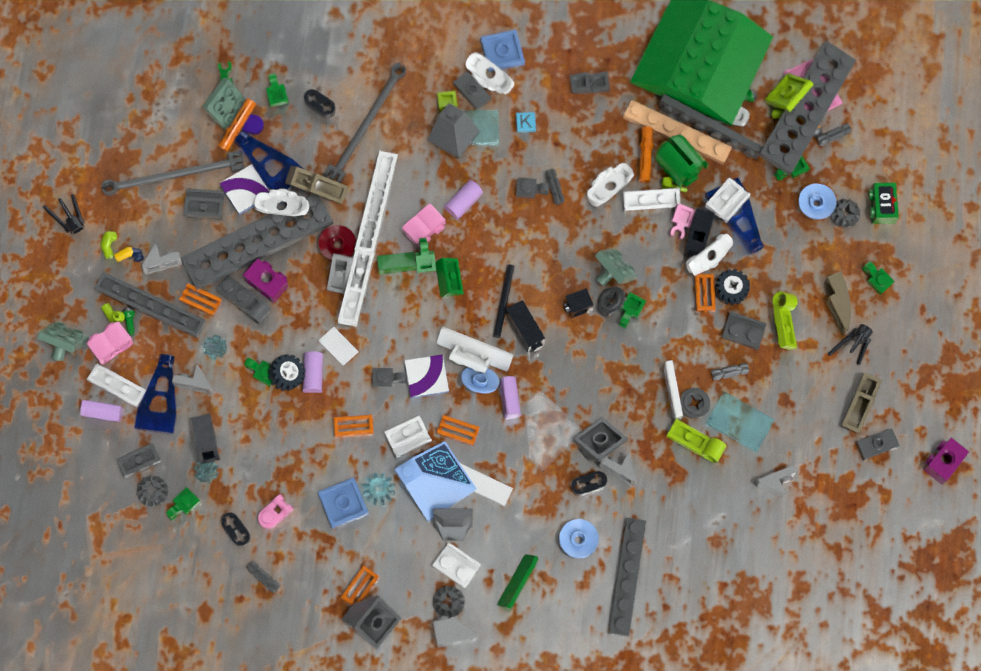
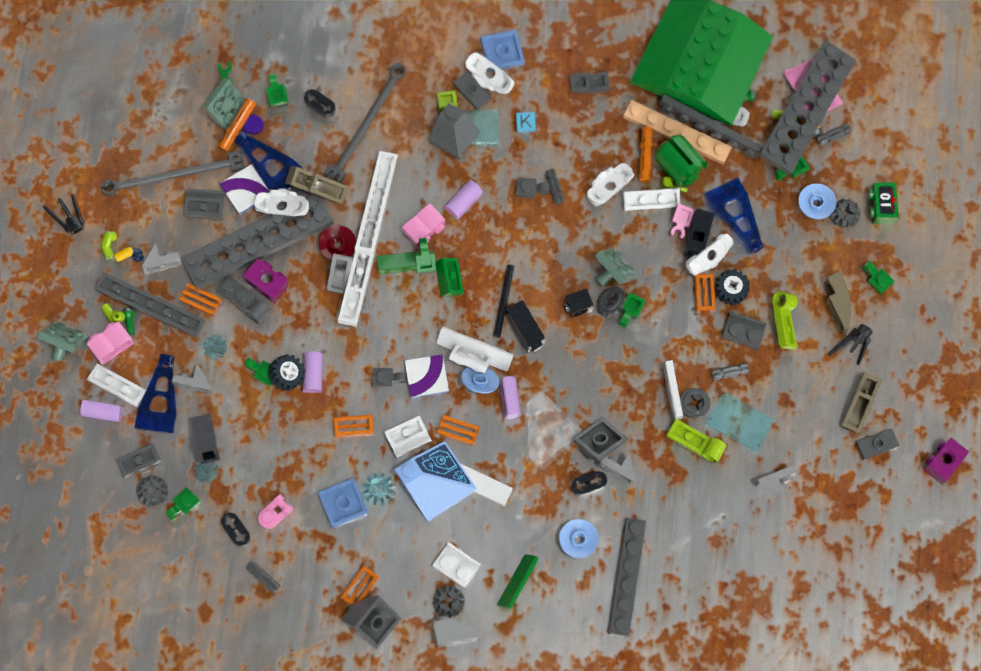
(338, 346): white sticker -> none
(452, 522): dark grey slope -> none
(727, 200): white plate -> none
(789, 92): lime tile -> none

